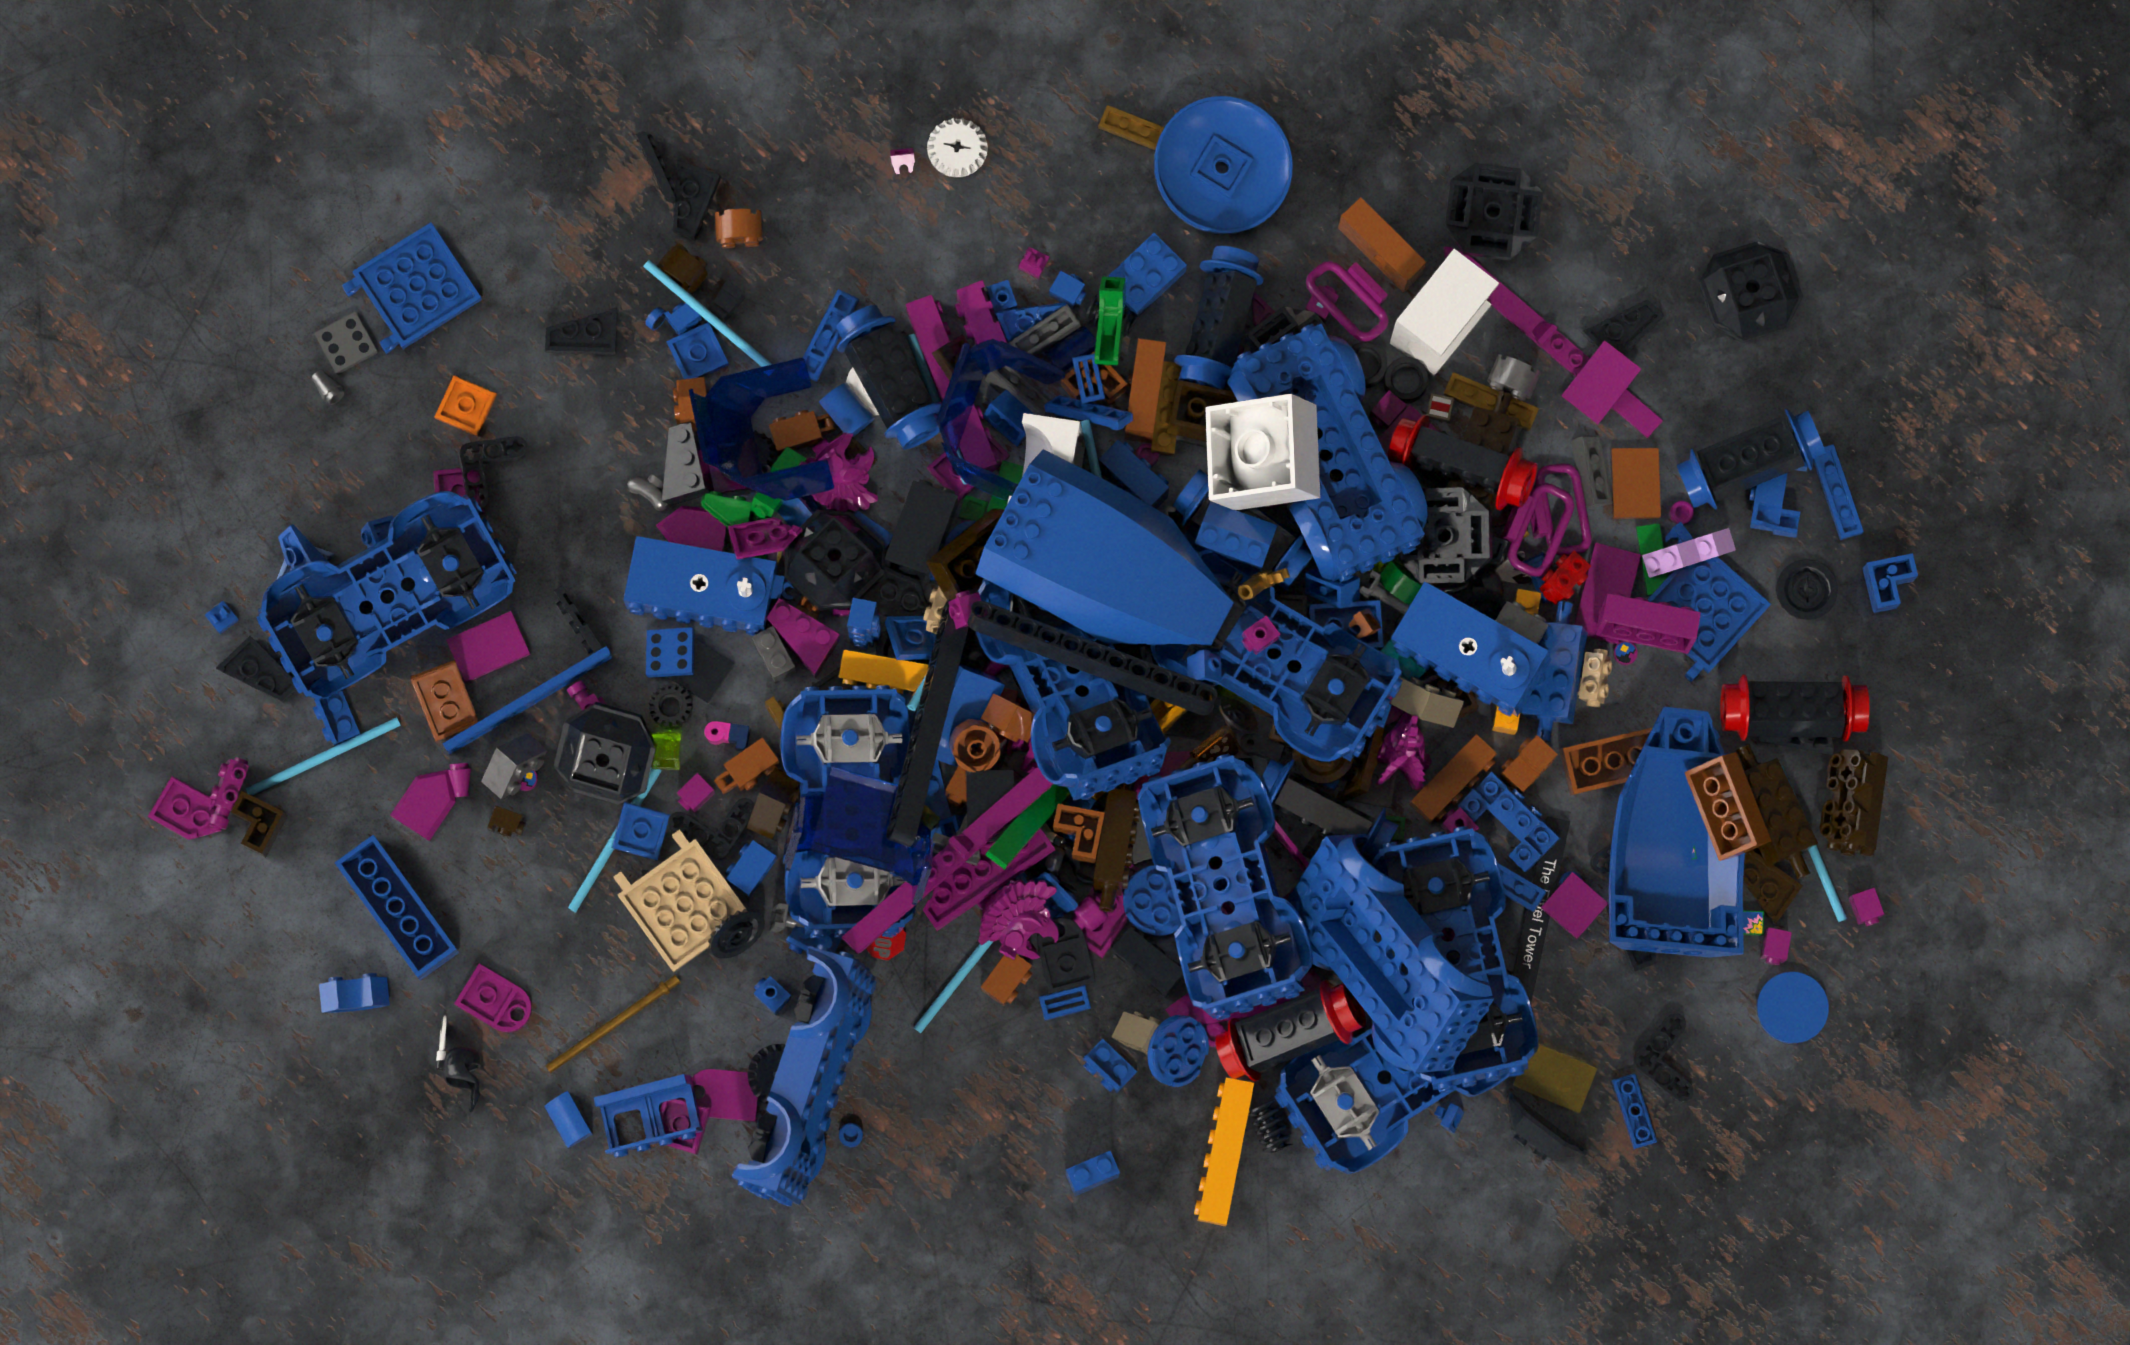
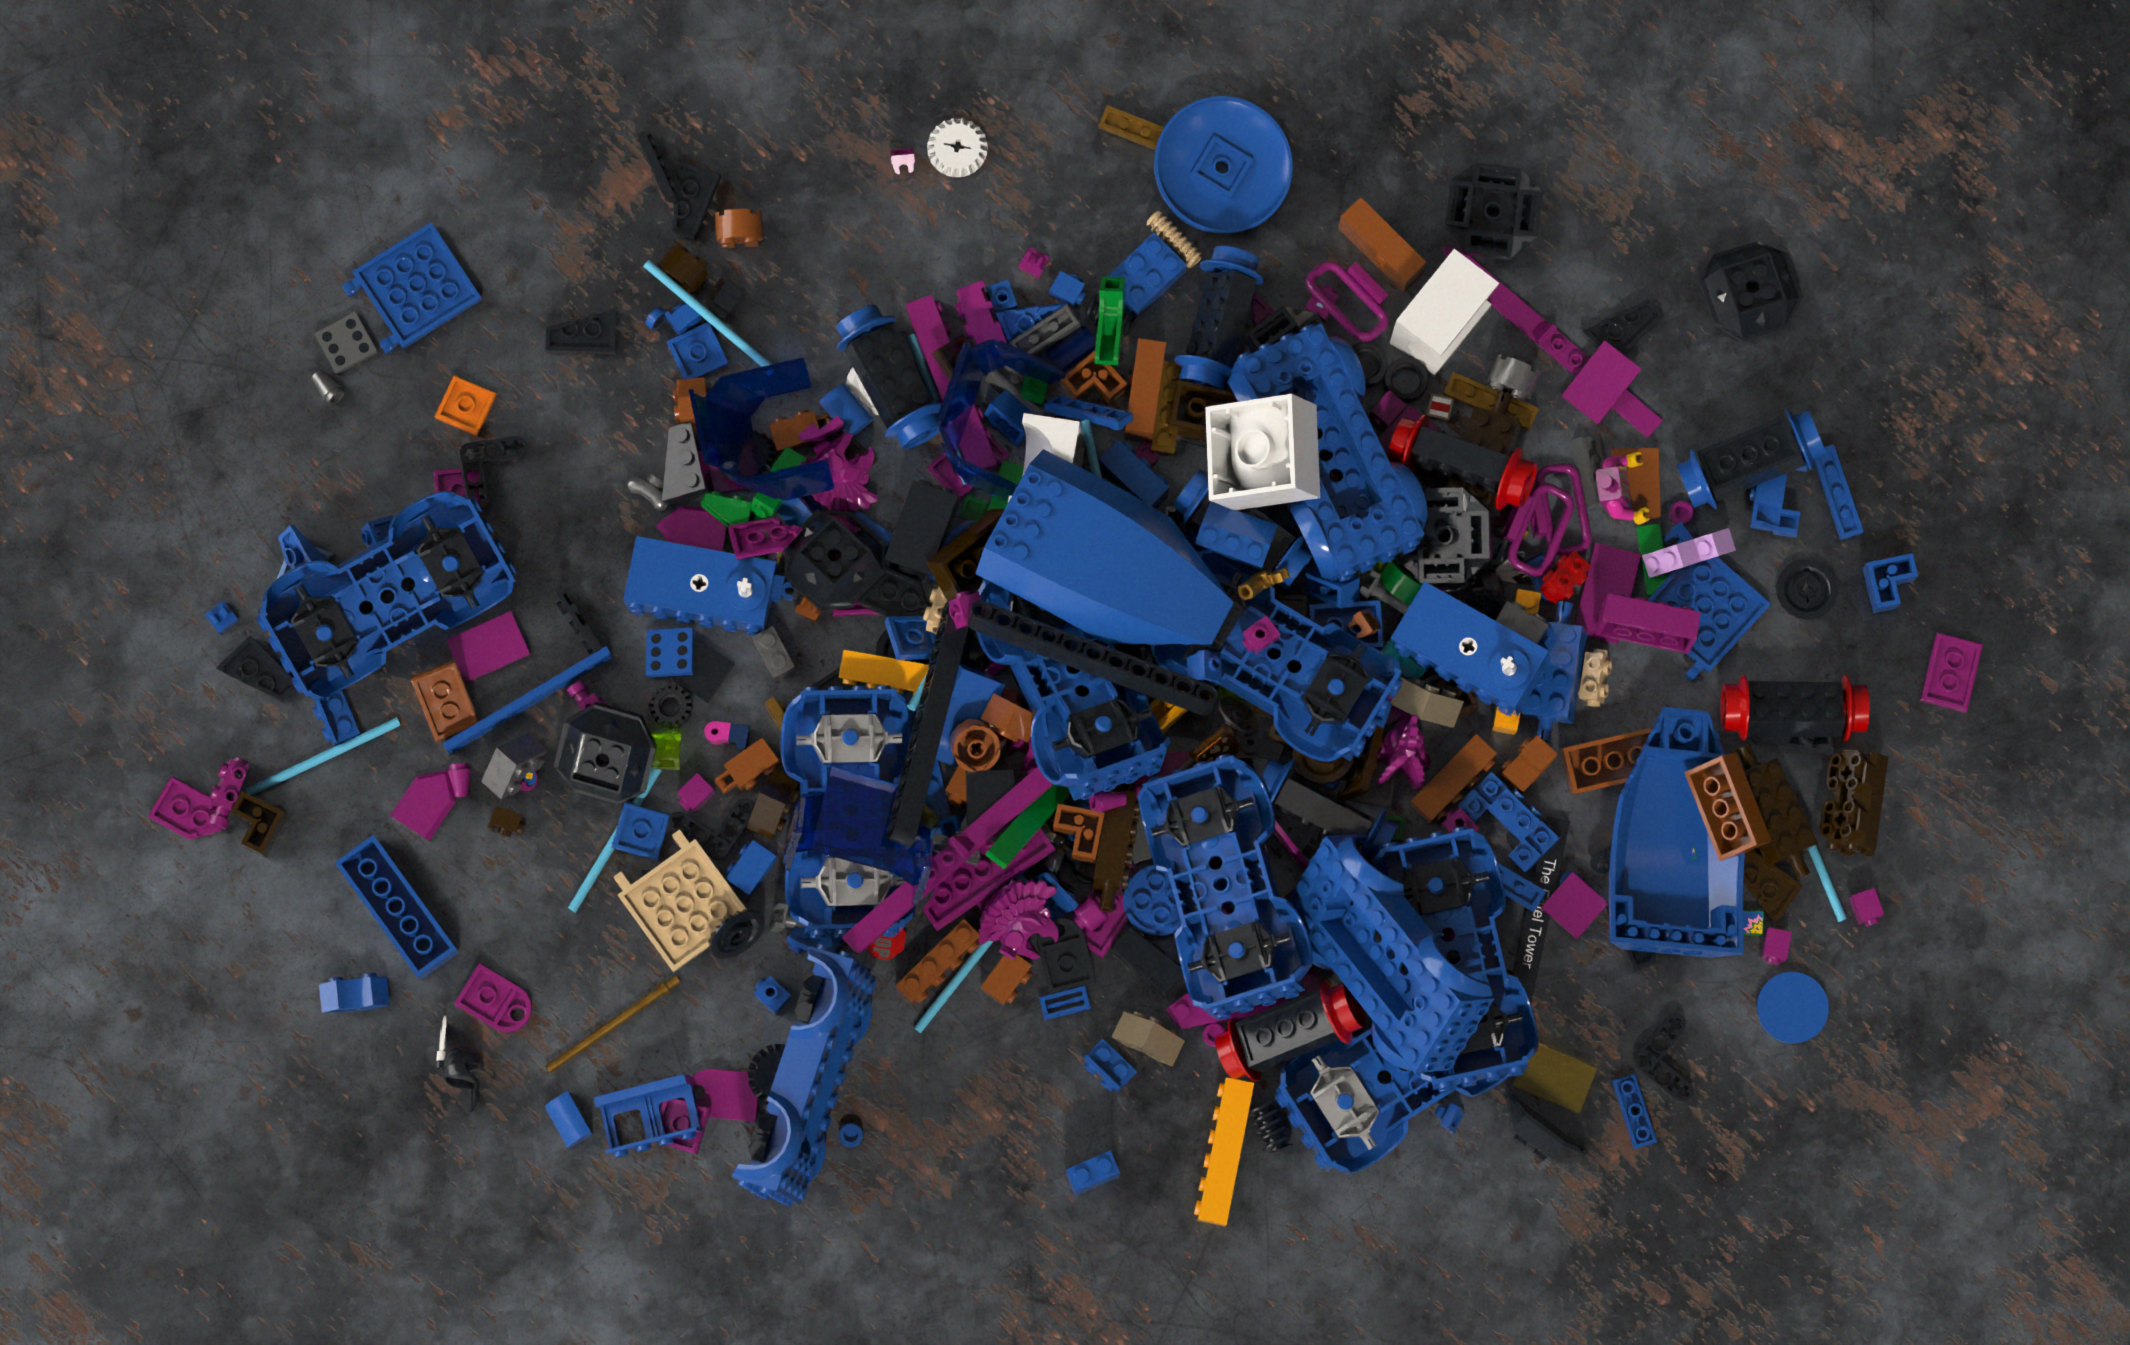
(804, 635): magenta wedge -> none
(812, 433): none -> magenta slope
(826, 335): blue plate -> none
(863, 624): blue brick -> none
(938, 962): none -> dark orange brick
(1033, 389): none -> green tile
(1092, 398): blue tile -> none
(1105, 801): none -> magenta cone
(1174, 238): none -> tan piece
(1177, 1050): blue tile -> none
(1614, 488): none -> torso
(1625, 653): tile -> none
(1951, 672): none -> magenta tile

